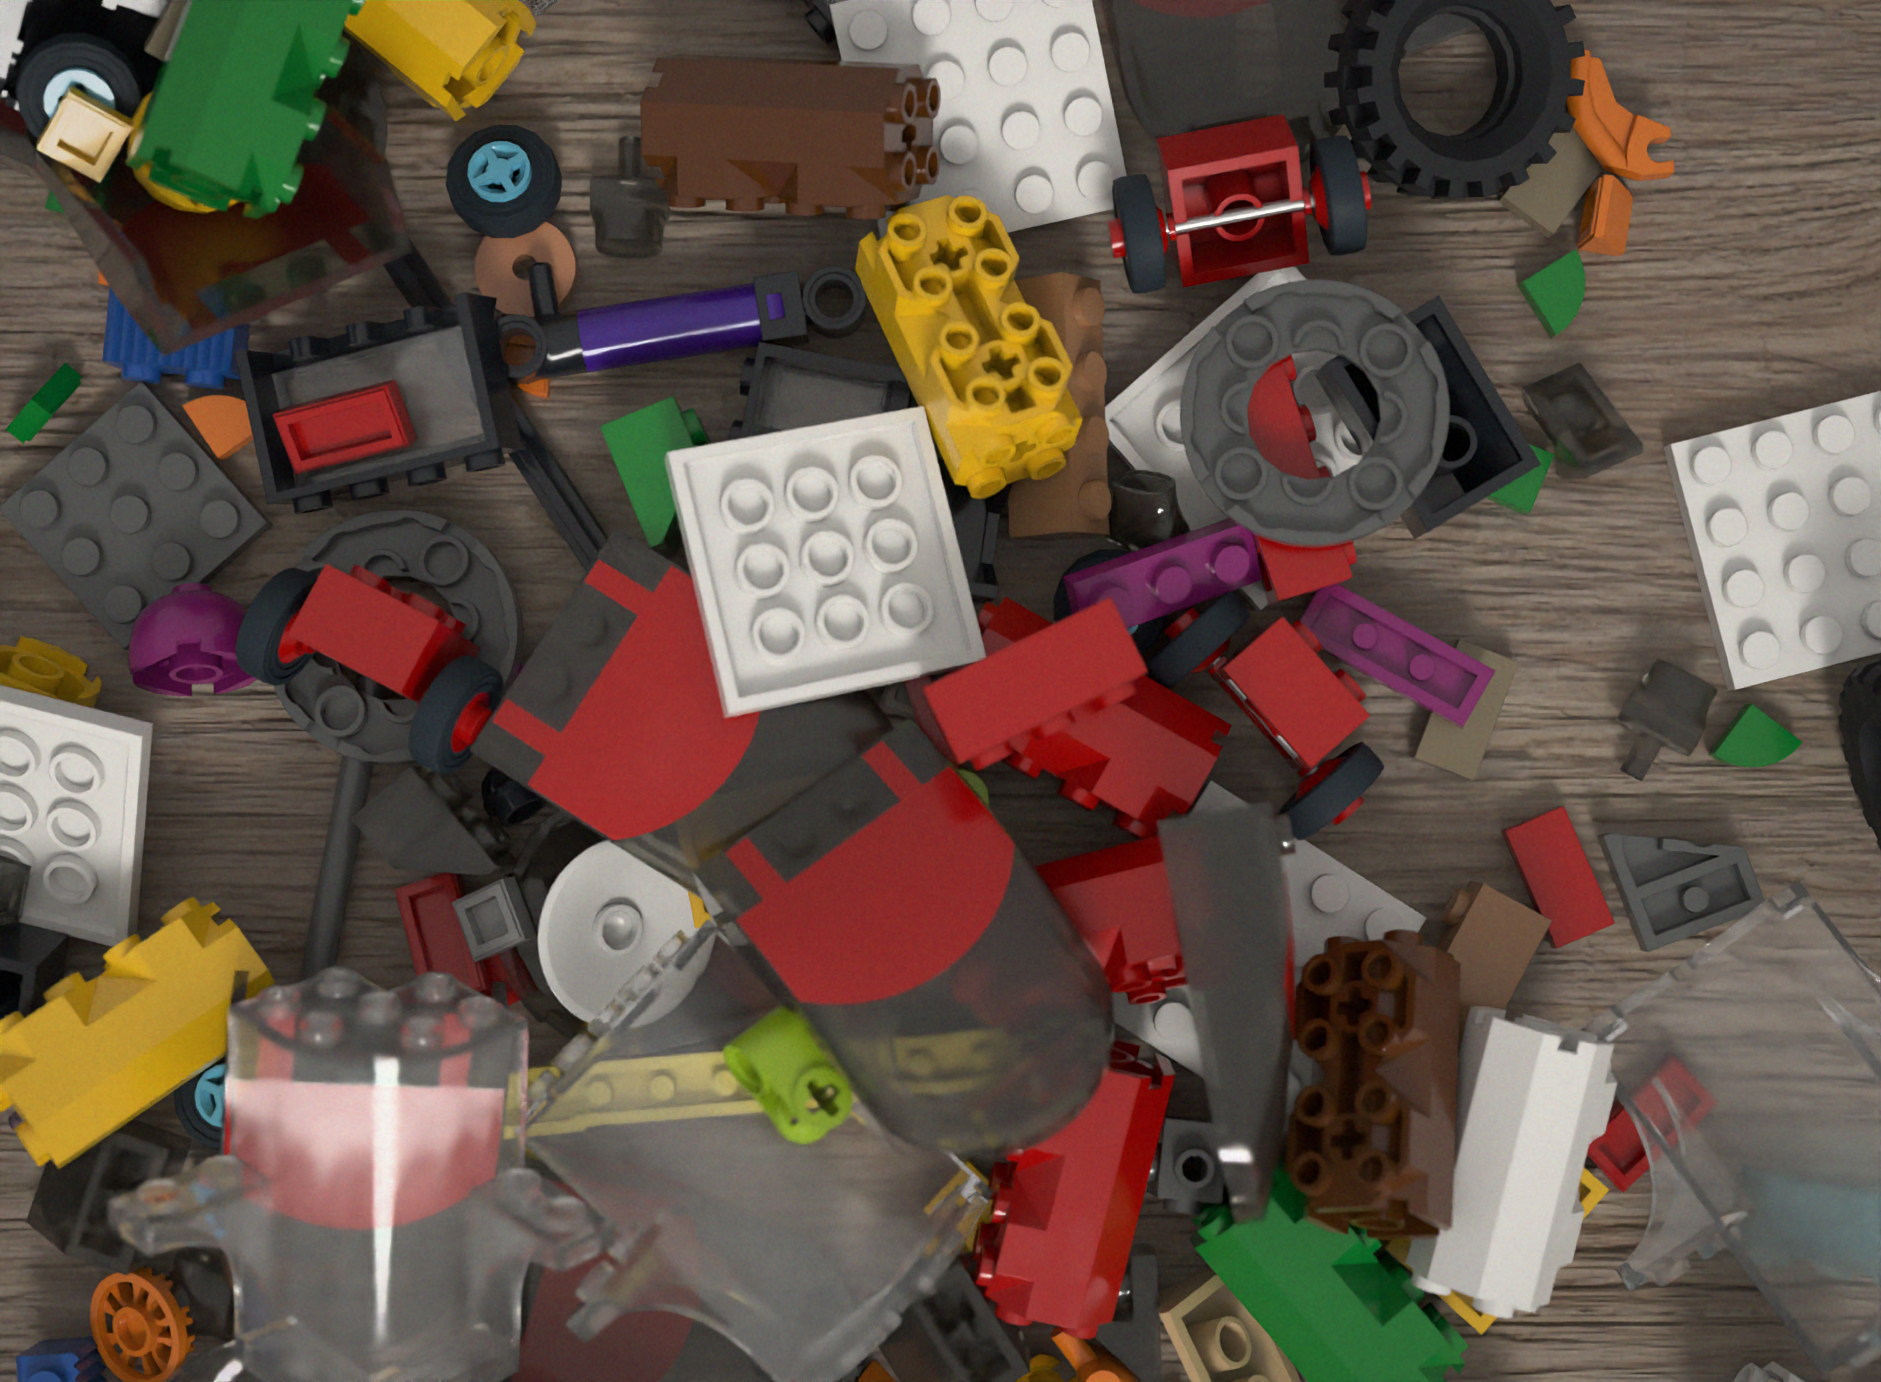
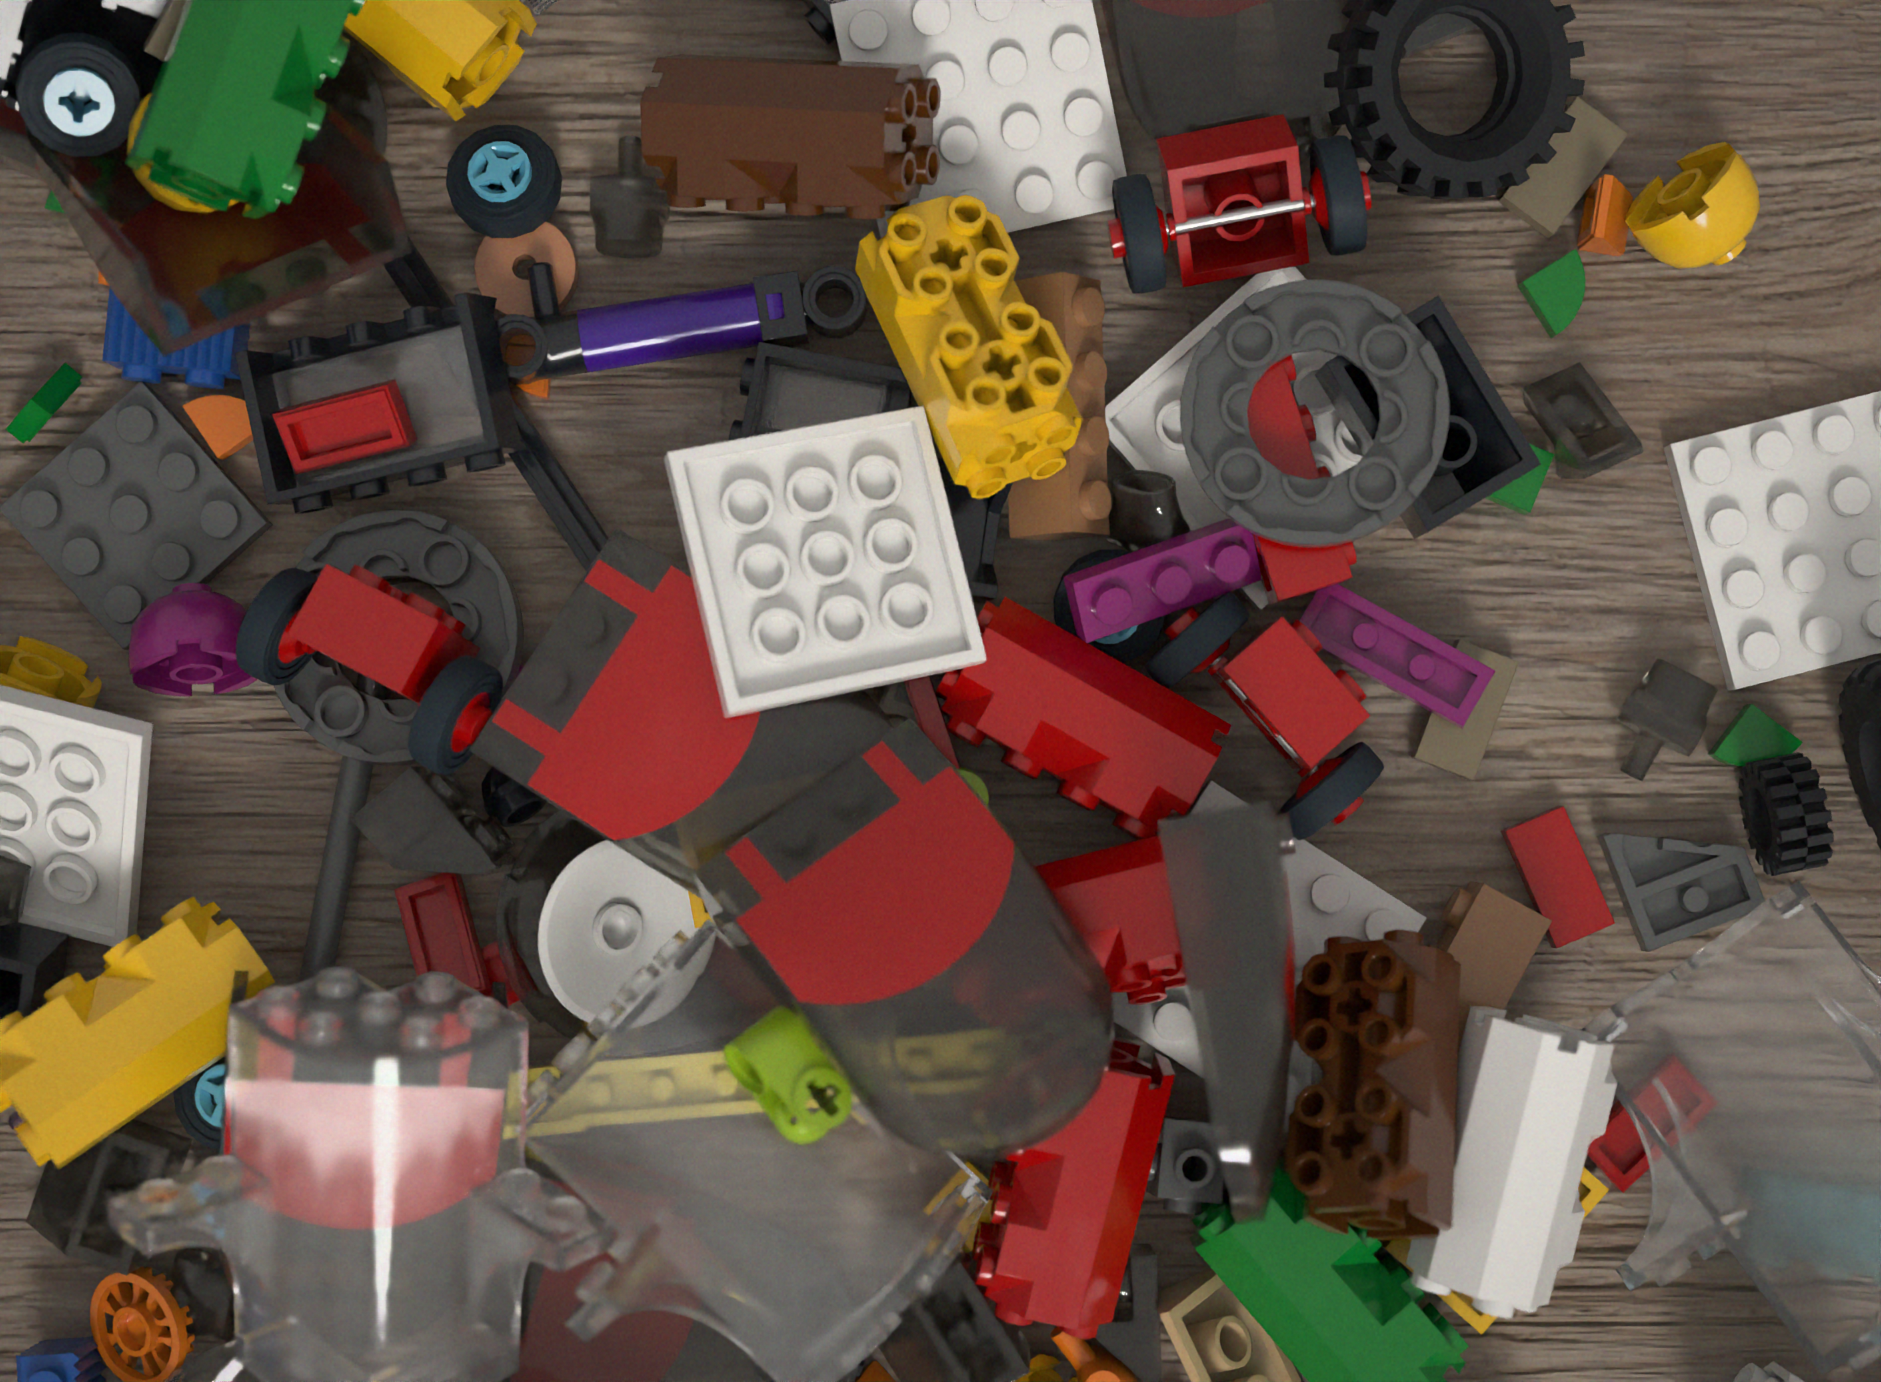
(84, 134): yellow tile -> none
(494, 919): light grey tile -> none
(639, 449): green slope -> none
(1035, 685): red brick -> none
(1611, 131): orange piece -> none
(1699, 212): none -> yellow cylinder
(1785, 814): none -> black tyre

